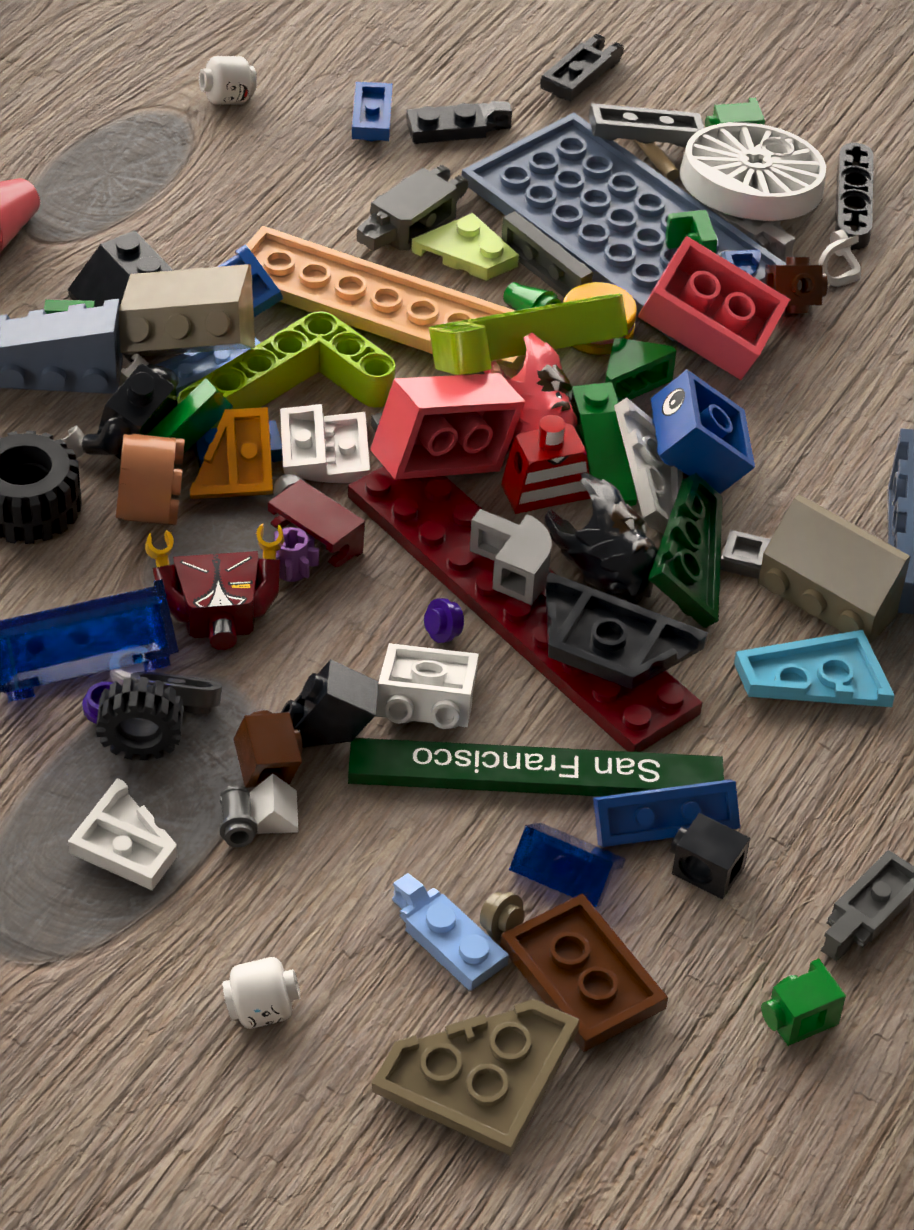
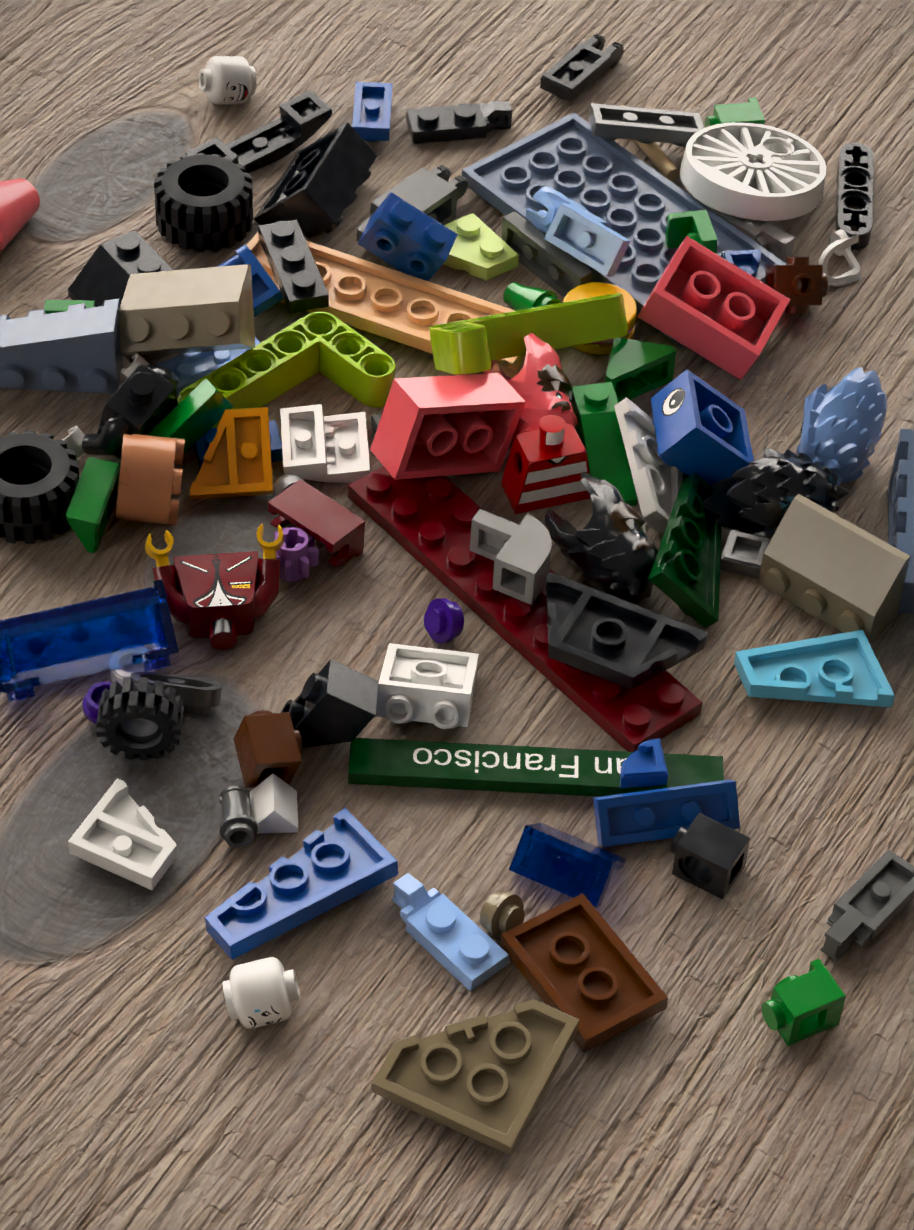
(93, 501): none -> green slope
(203, 202): none -> black tyre
(293, 266): none -> plate
(298, 122): none -> black slope
(314, 880): none -> blue wing
(320, 182): none -> black slope
(407, 238): none -> blue brick
(578, 231): none -> light blue plate
(644, 766): none -> blue tile
(763, 491): none -> black head
(844, 424): none -> medium blue head

